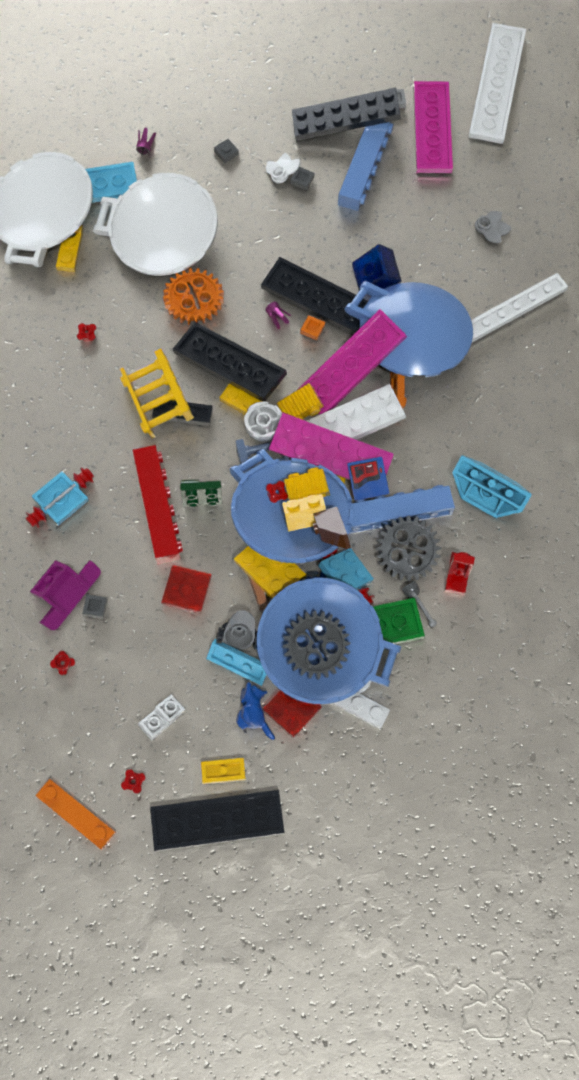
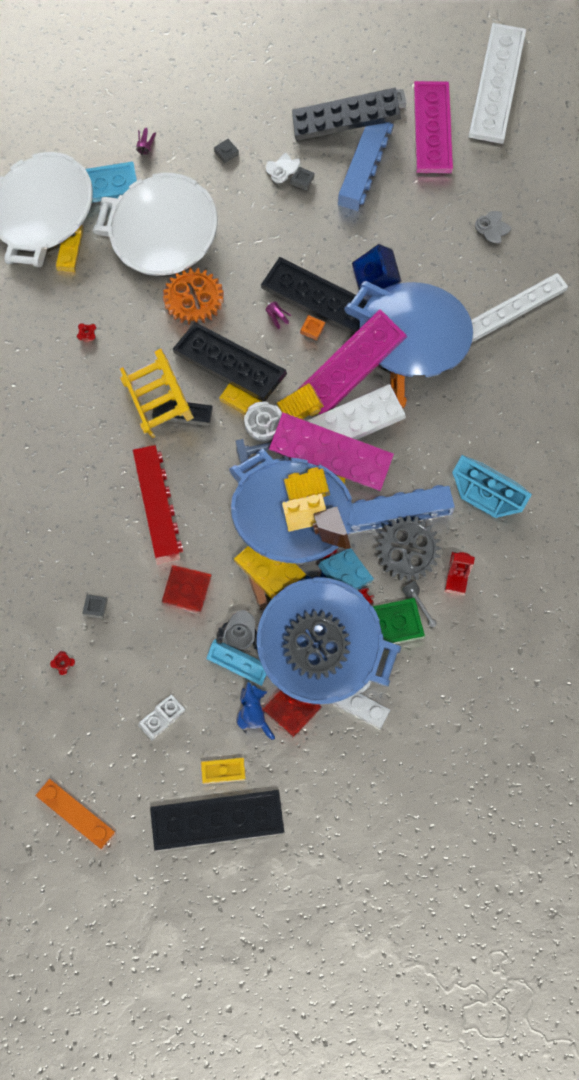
(60, 498): medium azure plate -> none
(63, 590): magenta plate -> none
(135, 787): red plate -> none
(201, 493): dark green plate -> none
(273, 496): red plate -> none
(368, 478): sticker -> none

